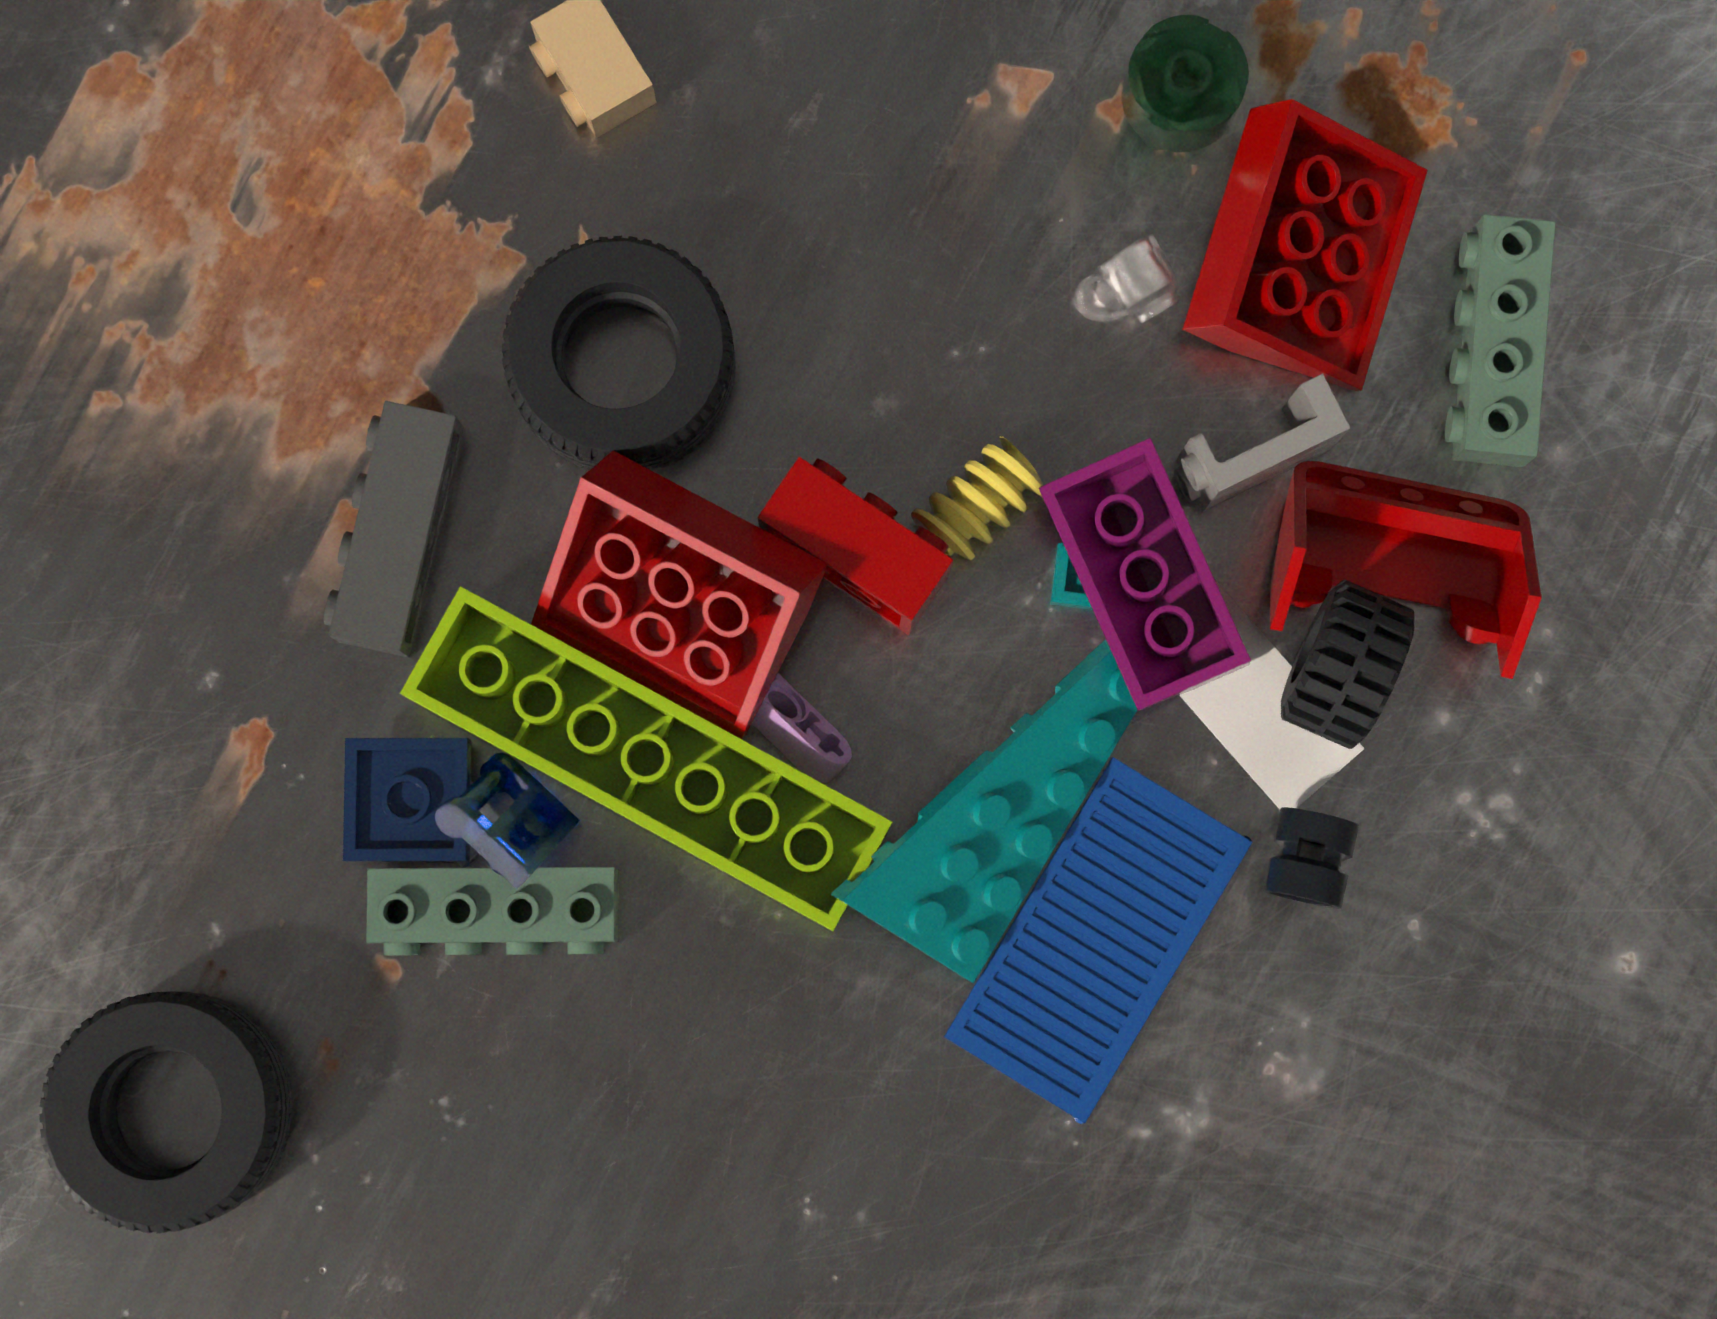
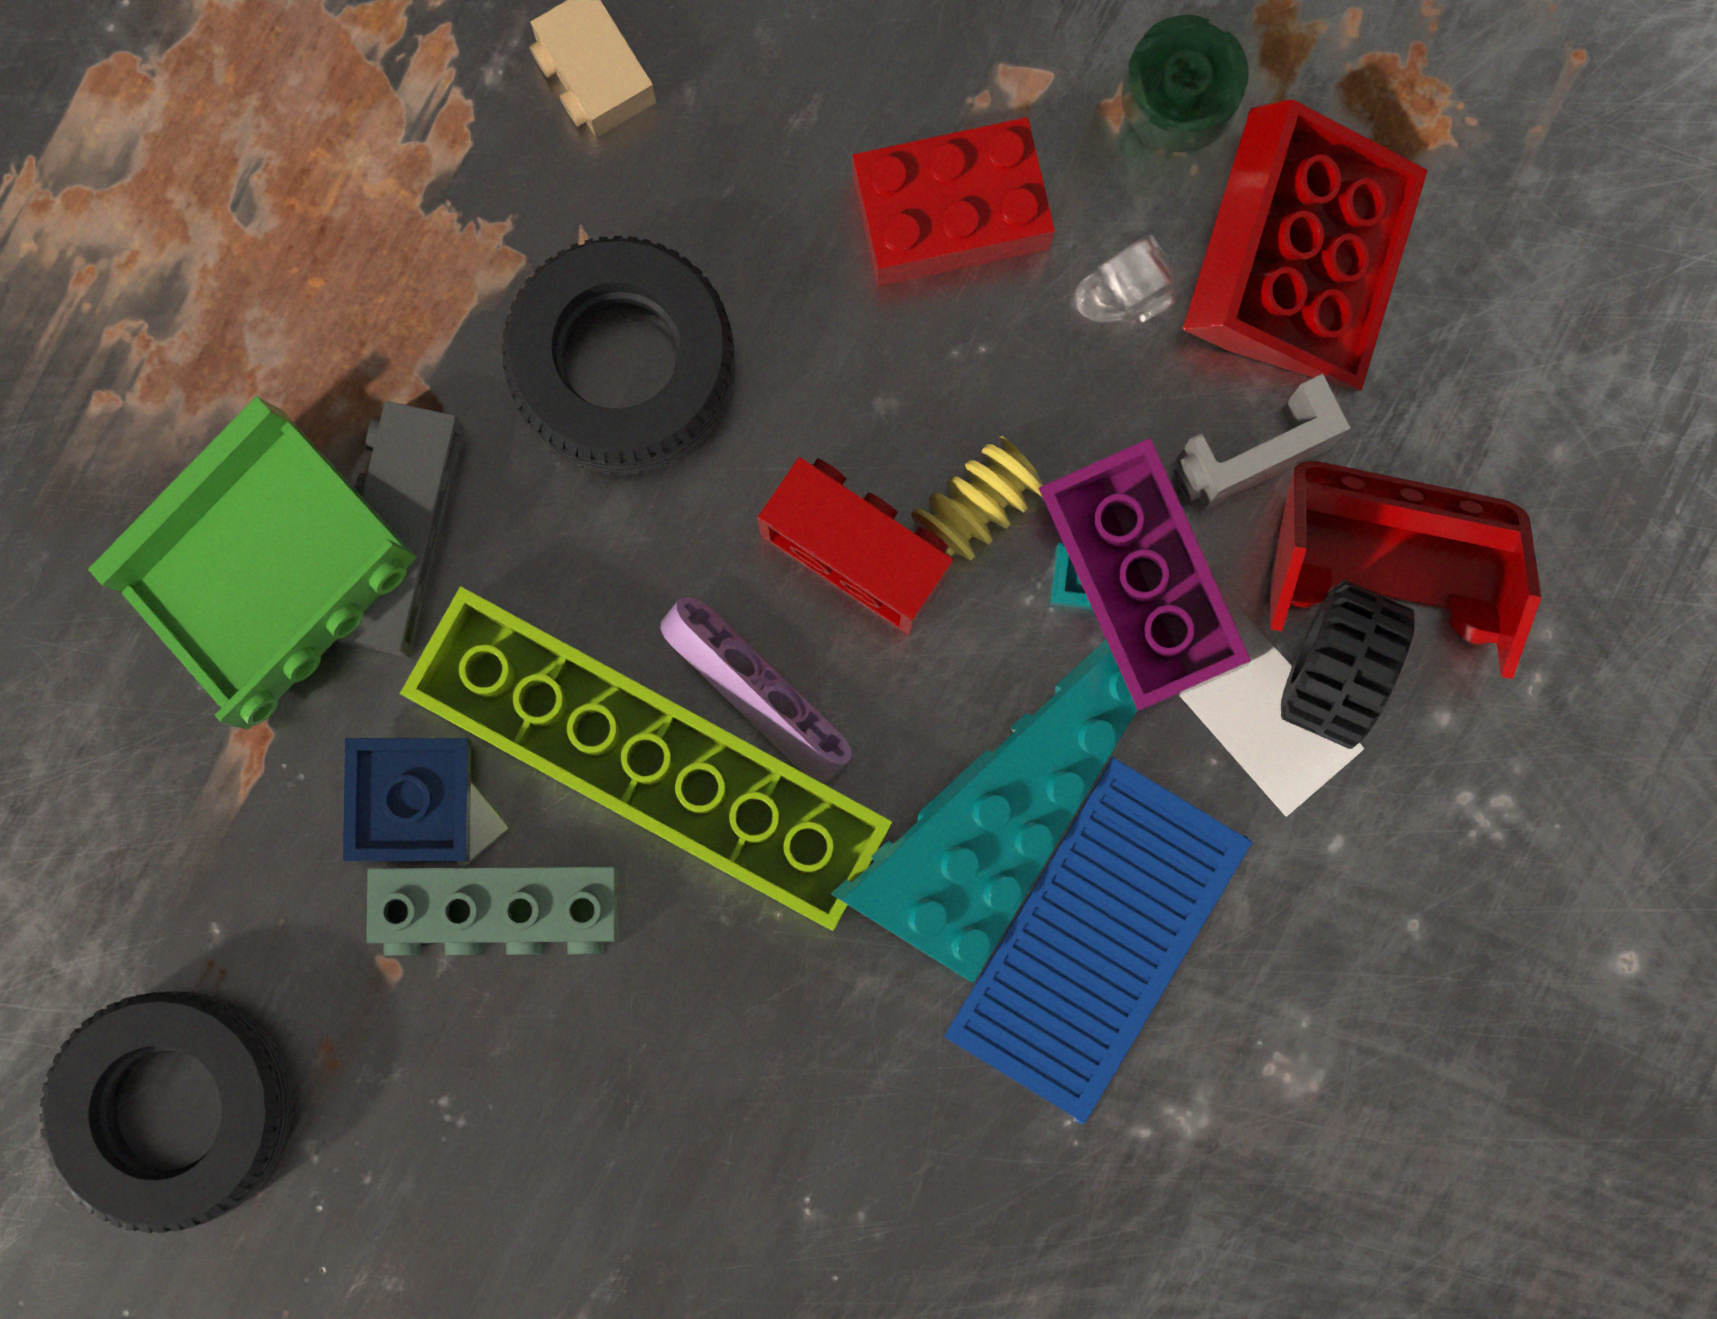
(255, 562): none -> bright green panel
(522, 834): plate -> none
(676, 592): red slope -> none
(952, 201): none -> red brick
(1307, 878): black wheel -> none
(1502, 340): sand green brick -> none

